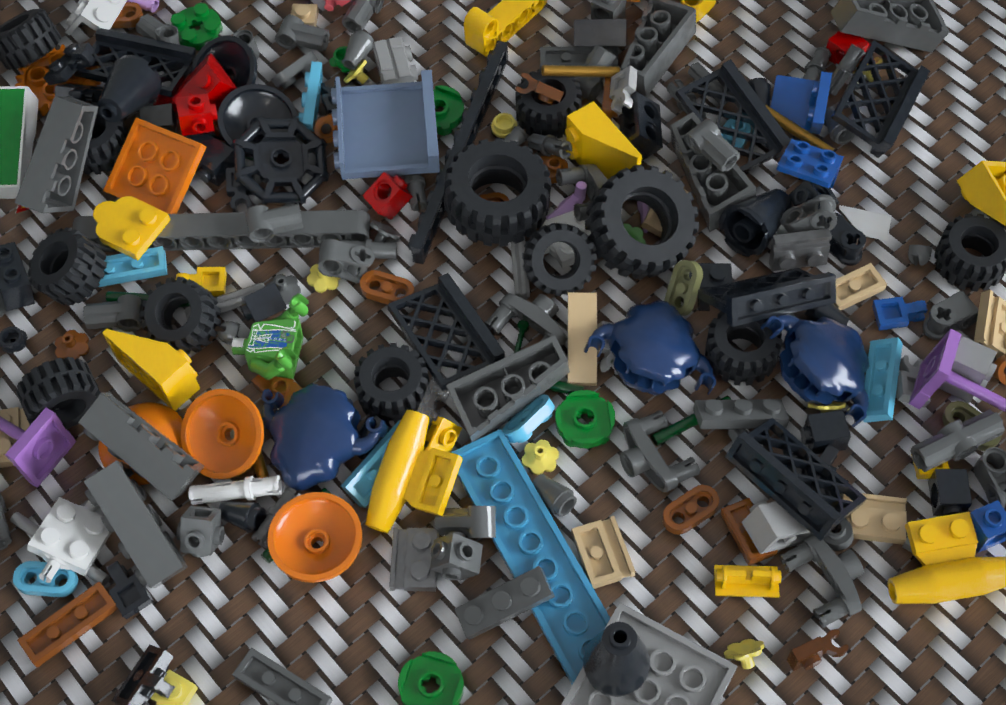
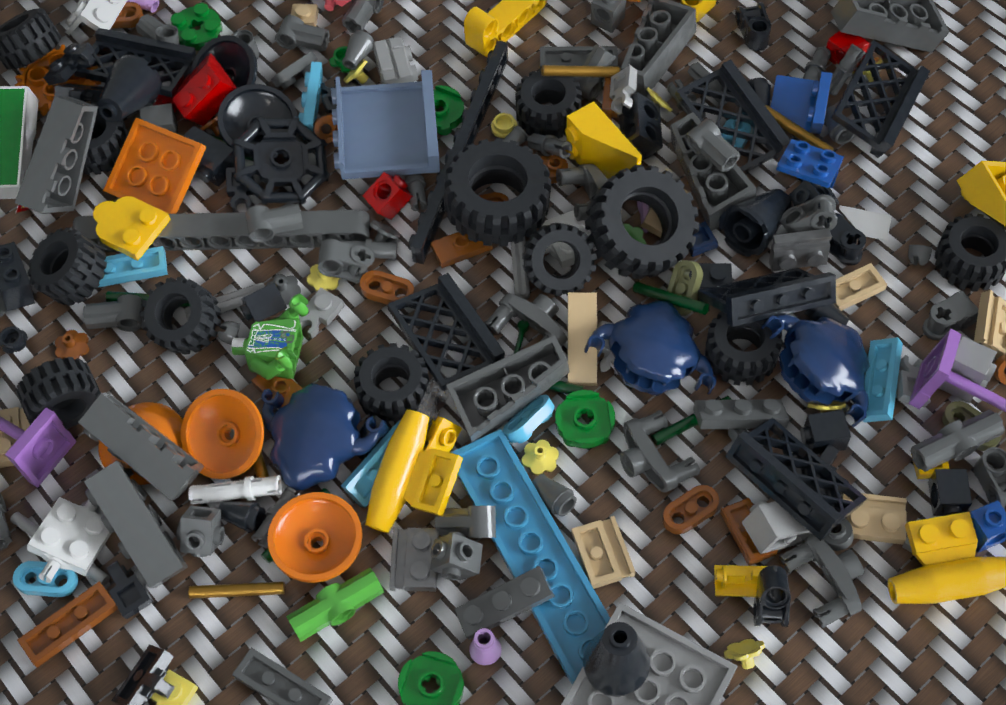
(156, 366): yellow slope -> none
(196, 114): red brick -> none
(209, 278): yellow plate -> none
(236, 590): none -> pearl gold bar
(321, 309): none -> light grey plate
(335, 604): none -> bright green piece
(456, 249): none -> dark orange plate
(485, 653): none -> lavender cone
(546, 92): reddish brown plate -> none
(568, 203): lavender bar -> none
(600, 32): black brick -> none
(657, 99): none -> light yellow plant
(672, 298): none -> dark green bar
(704, 241): none -> dark blue tile
(754, 26): none -> black piece
(772, 597): none -> black piece
(810, 653): reddish brown plate -> none
(894, 313): blue plate -> none

